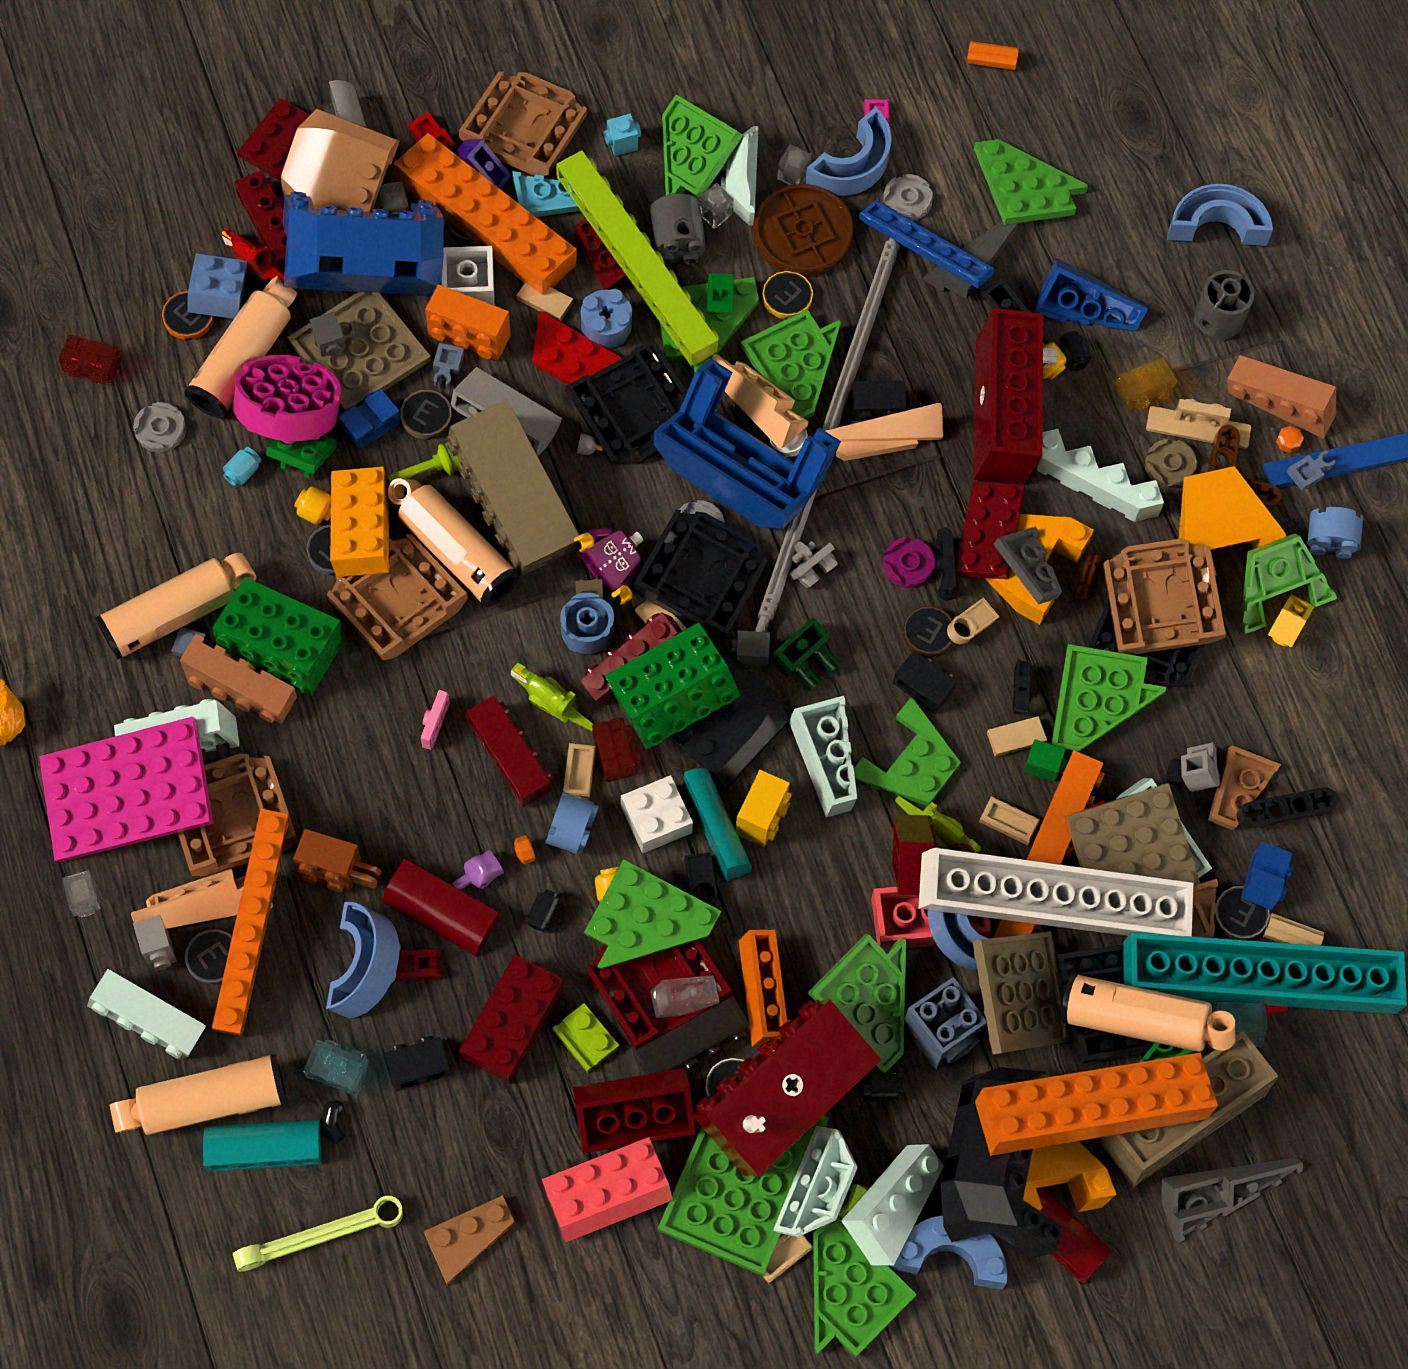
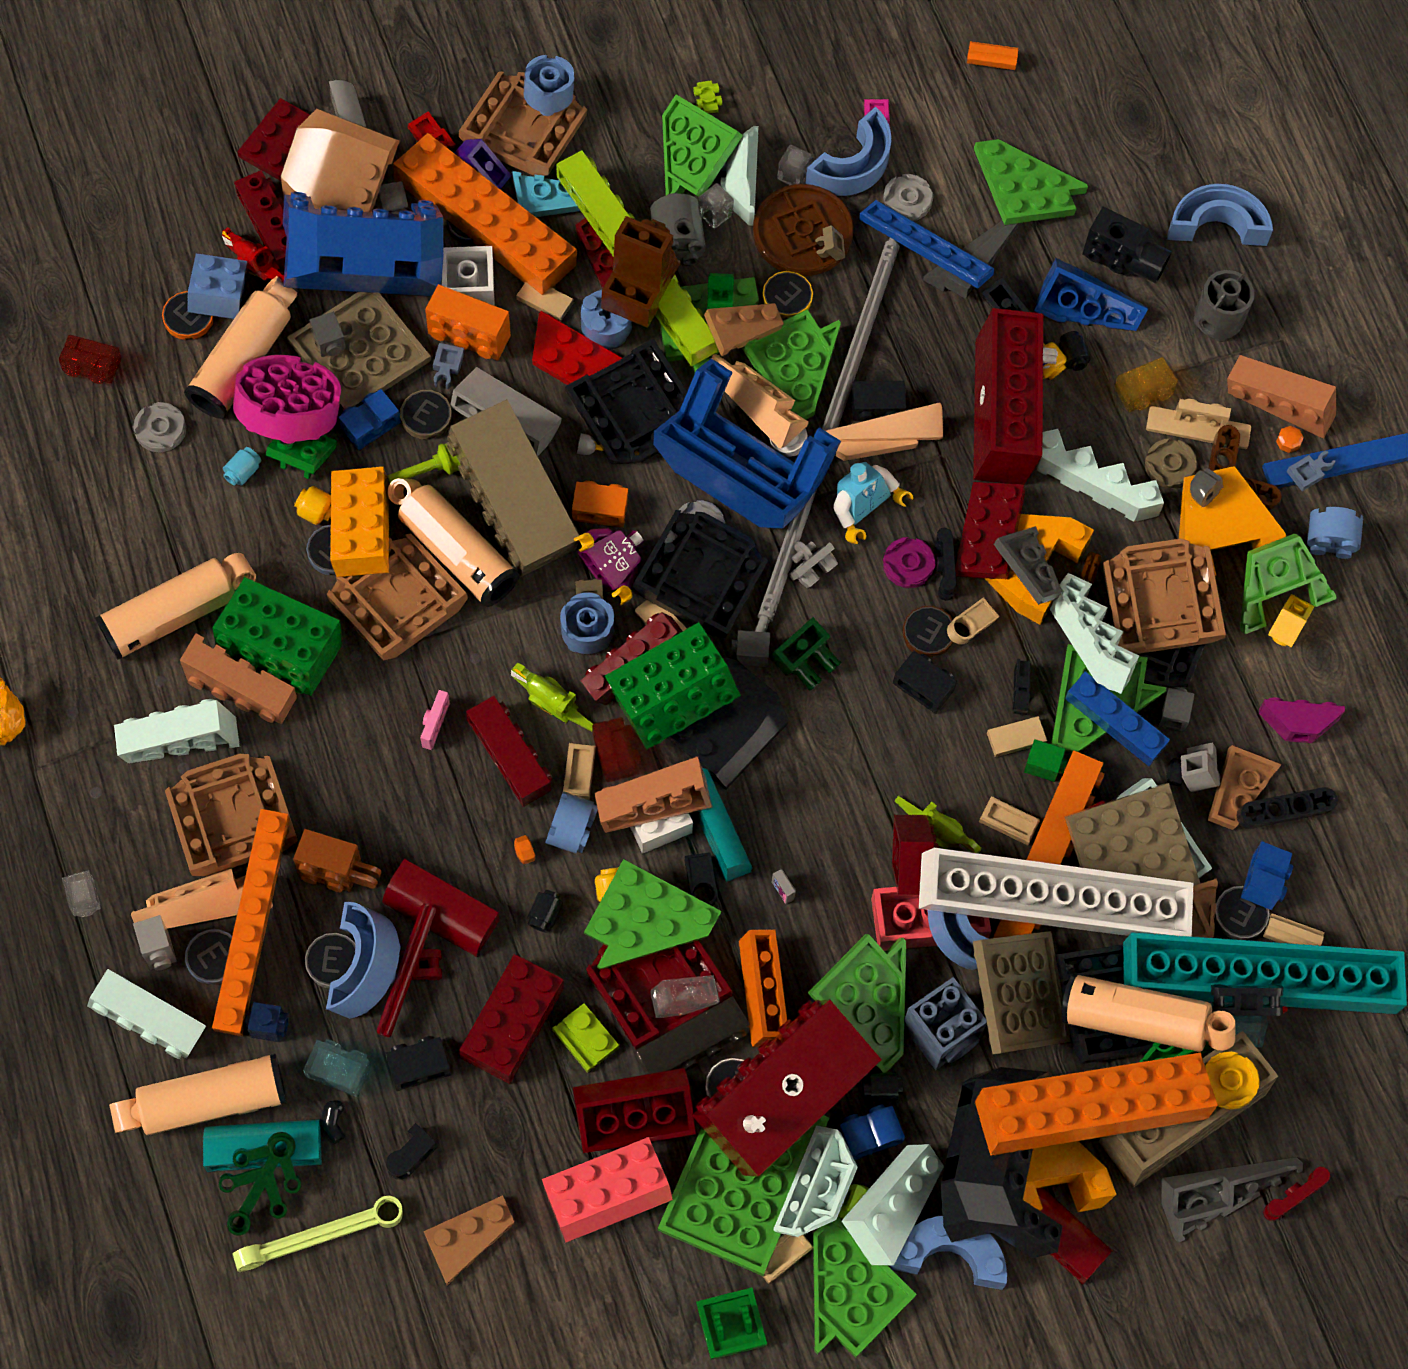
(125, 789): dark pink plate -> none
(183, 640): sand blue plate -> none
(262, 1178): none -> dark green plant
(267, 1022): none -> dark blue brick
(329, 958): none -> black tile
(406, 970): none -> dark red axle
(412, 1154): none -> black leg
(479, 871): medium lavender piece -> none
(549, 84): none -> medium blue brick
(600, 504): none -> orange brick
(622, 134): medium azure brick -> none
(640, 270): none -> reddish brown brick
(654, 796): none -> nougat wedge
(707, 100): none -> lime piece
(731, 1323): none -> green plate
(738, 325): none -> medium nougat wing
(762, 807): yellow brick -> none
(783, 886): none -> light grey tile
(826, 750): light aqua wedge -> none
(832, 242): none -> dark tan tile
(863, 492): none -> torso
(872, 1132): none -> blue brick
(920, 768): bright green wing -> none
(1092, 638): none -> light aqua brick
(1117, 719): none -> blue brick
(1125, 246): none -> black brick
(1176, 709): none -> dark grey brick
(1205, 486): none -> dark grey piece
(1232, 1079): none -> yellow tile
(1248, 1000): none -> black plate
(1296, 1194): none -> dark red plate
(1300, 719): none -> magenta slope

